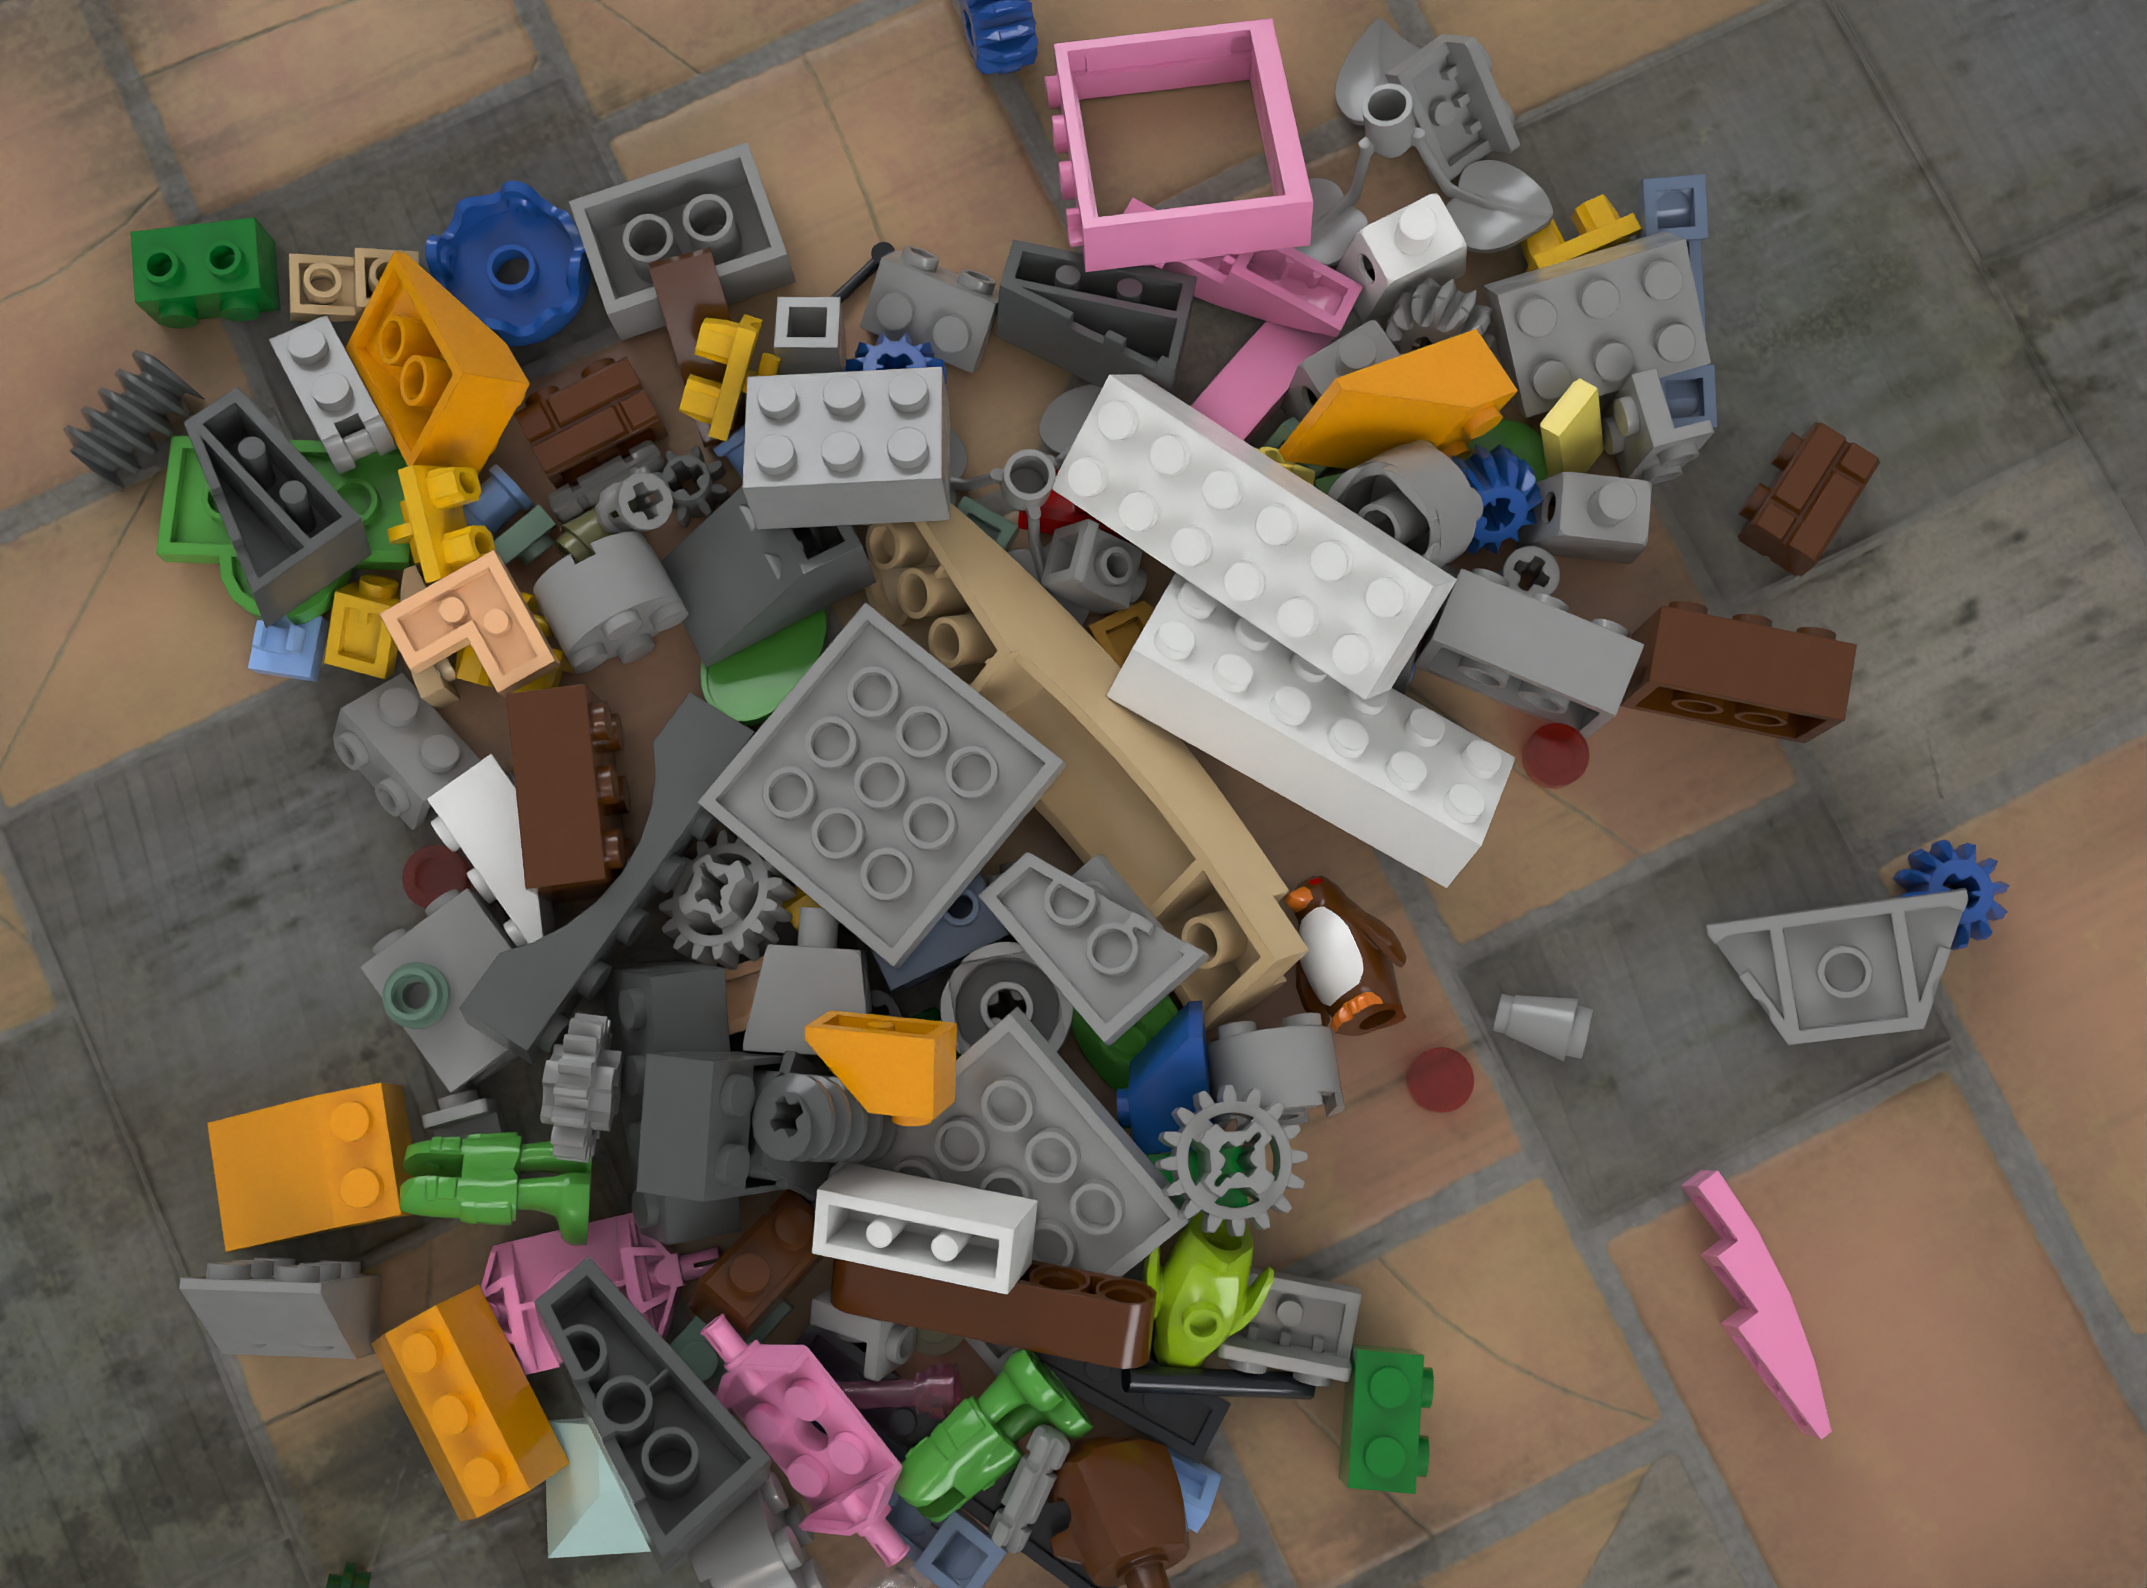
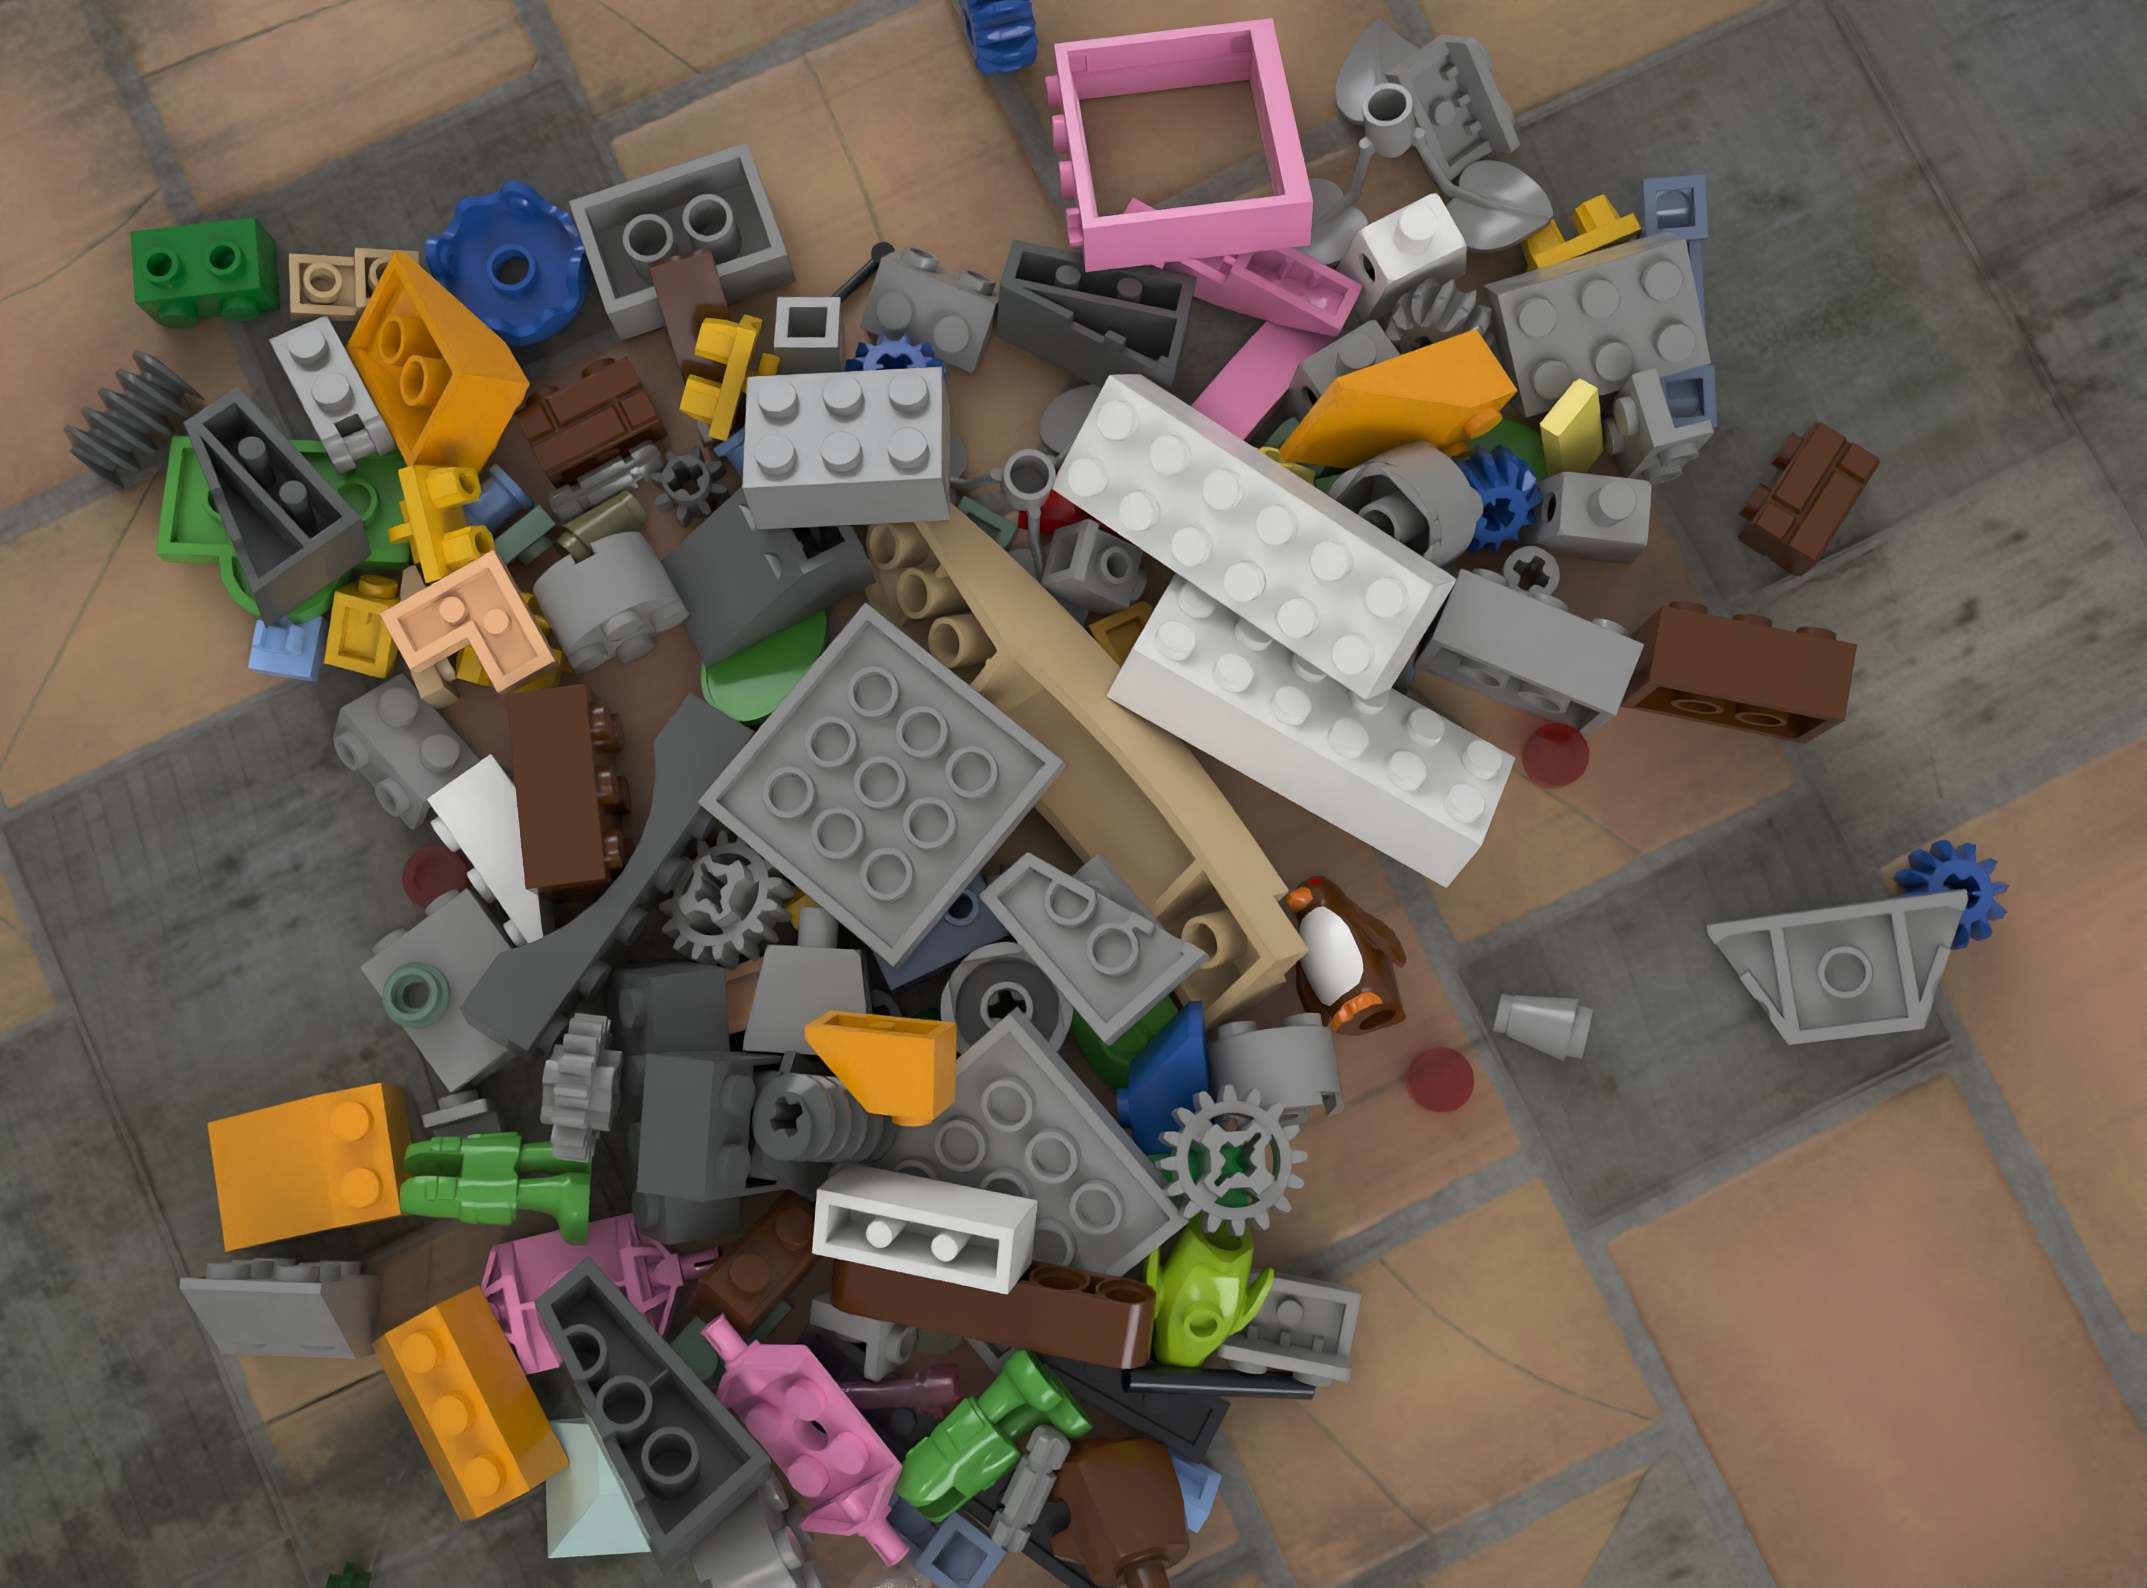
(637, 487): light grey bush -> none
(1383, 1419): green brick -> none
(1767, 1322): bright pink slope -> none

